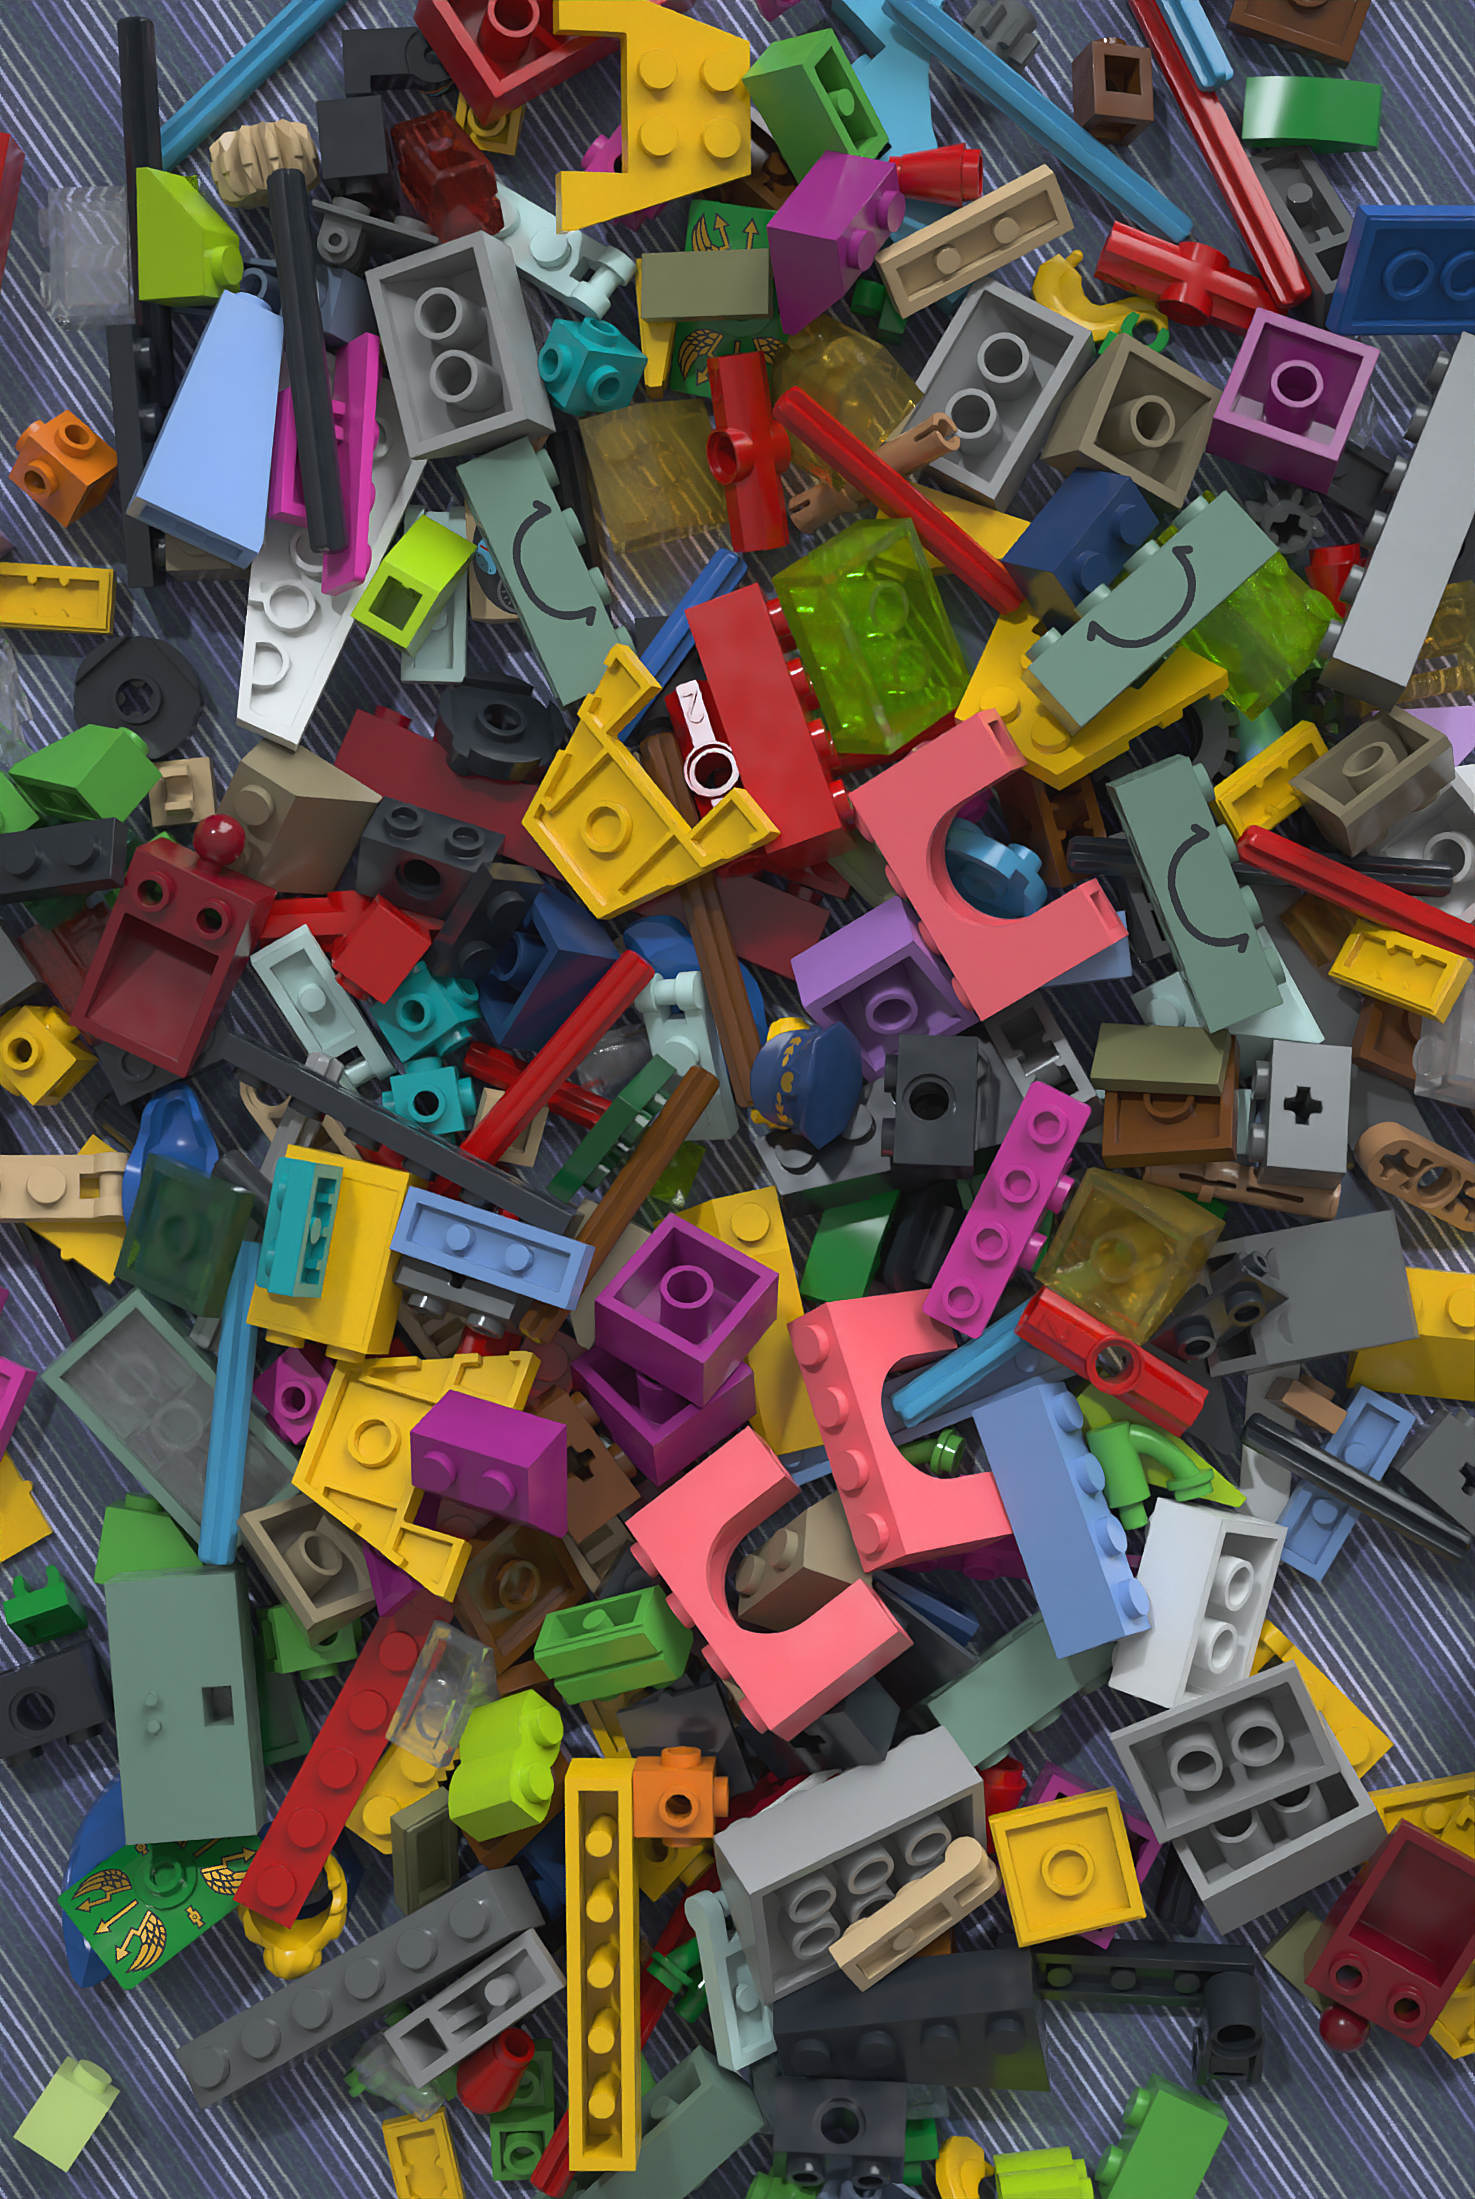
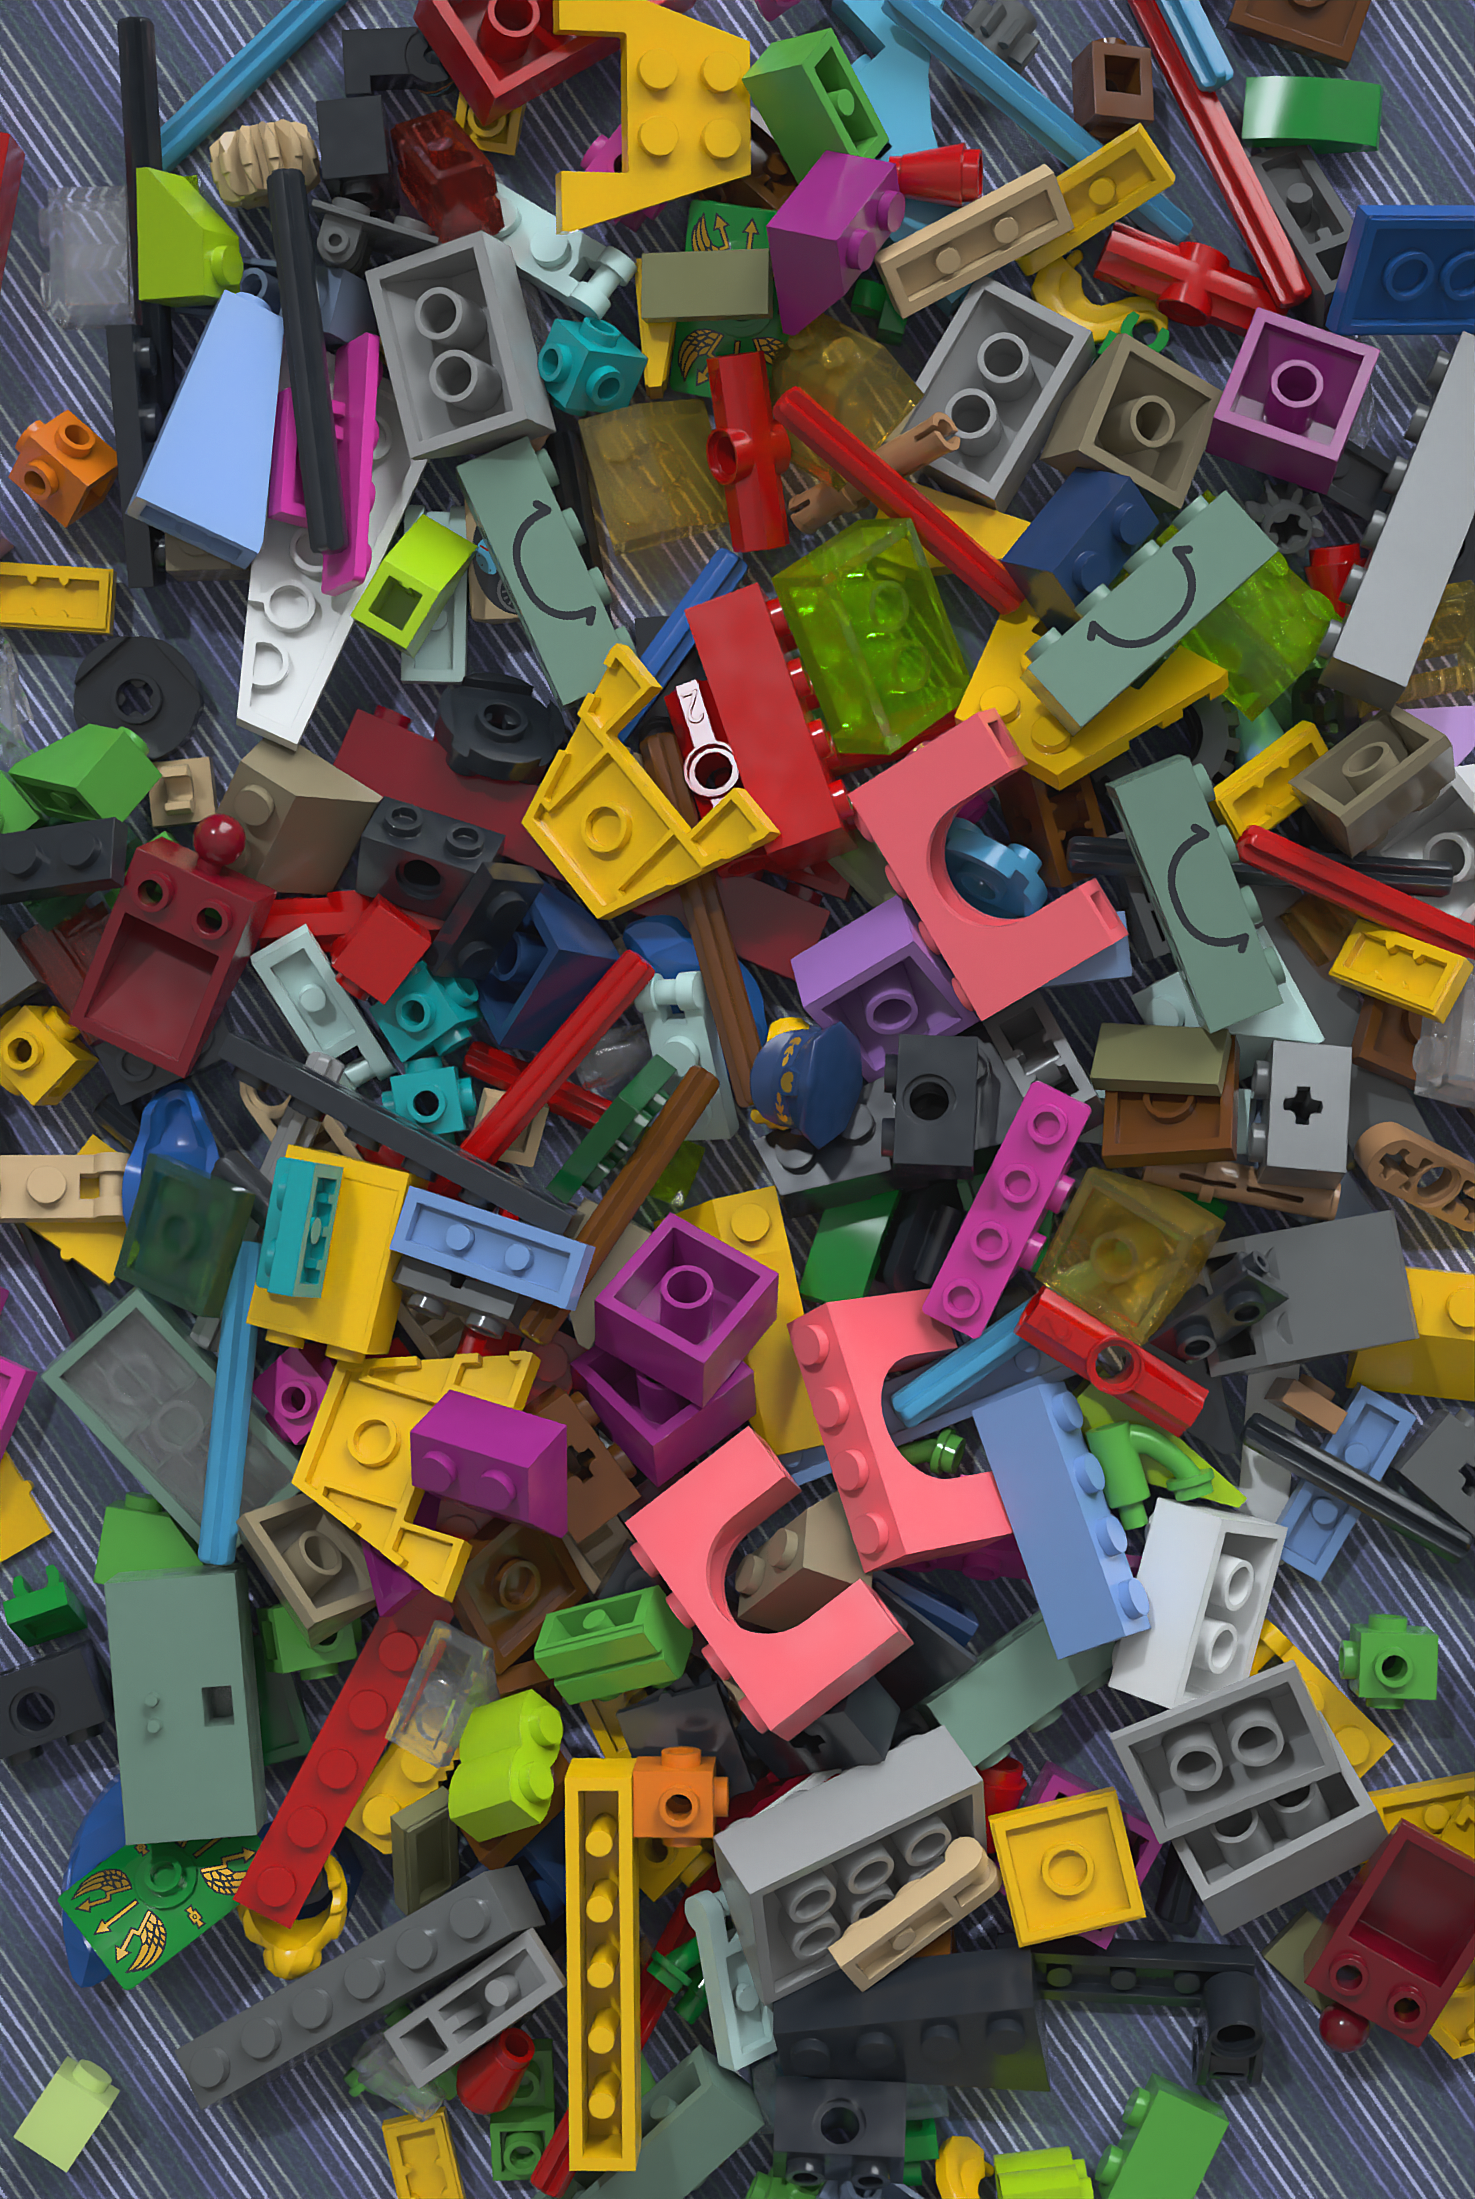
(1103, 191): none -> yellow plate
(1408, 1673): none -> bright green brick

